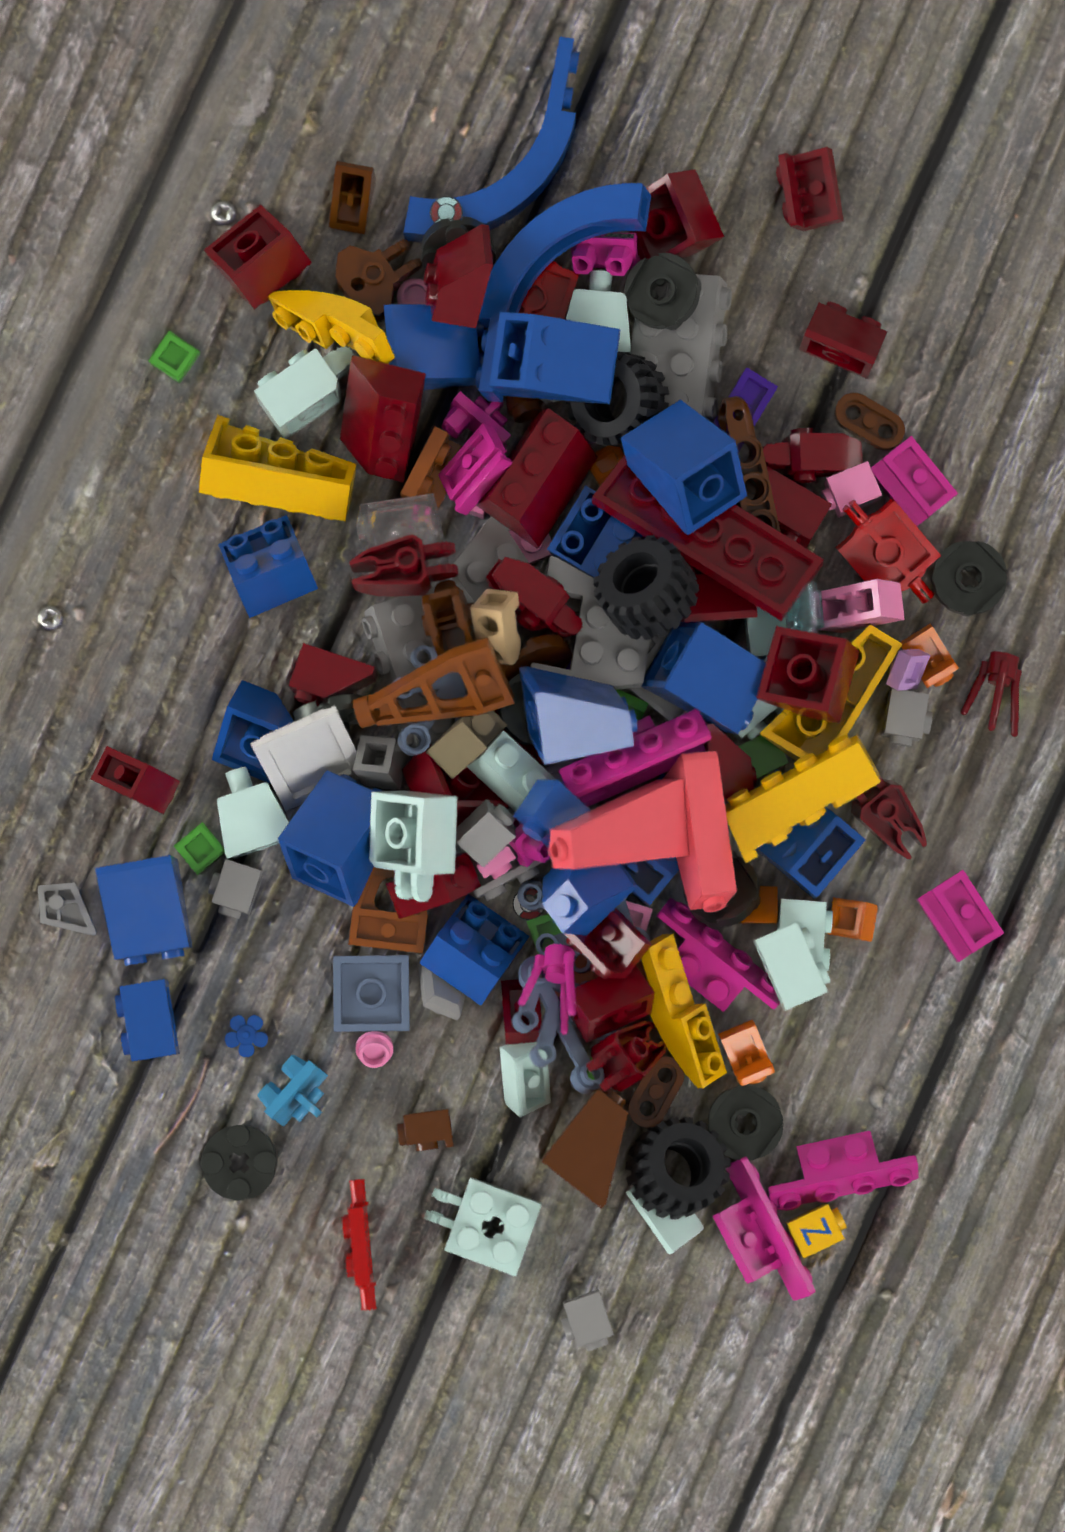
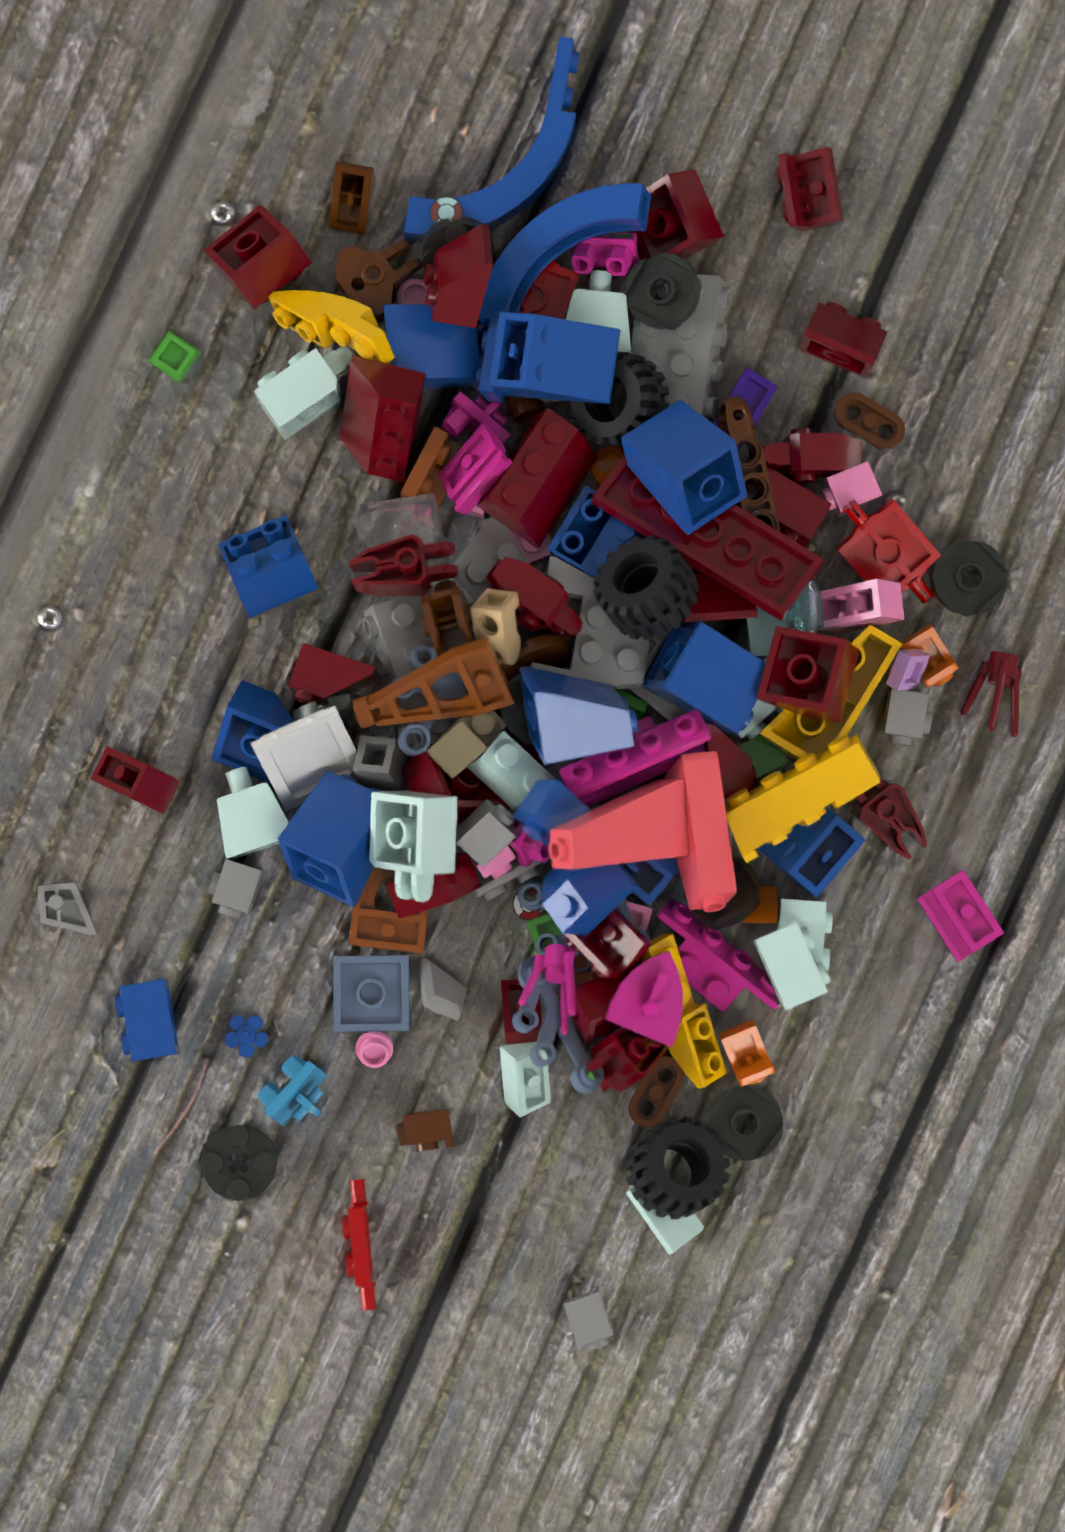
(145, 909): blue slope -> none
(200, 848): bright green tile -> none
(275, 473): yellow wedge -> none
(474, 949): blue slope -> none
(481, 1203): light aqua hinge -> none
(590, 1146): reddish brown slope -> none
(650, 1000): none -> dark pink shield
(757, 1234): dark pink bracket -> none
(816, 1229): yellow brick -> none
(840, 1169): dark pink bracket -> none
(853, 919): orange slope -> none
(913, 481): dark pink plate -> none

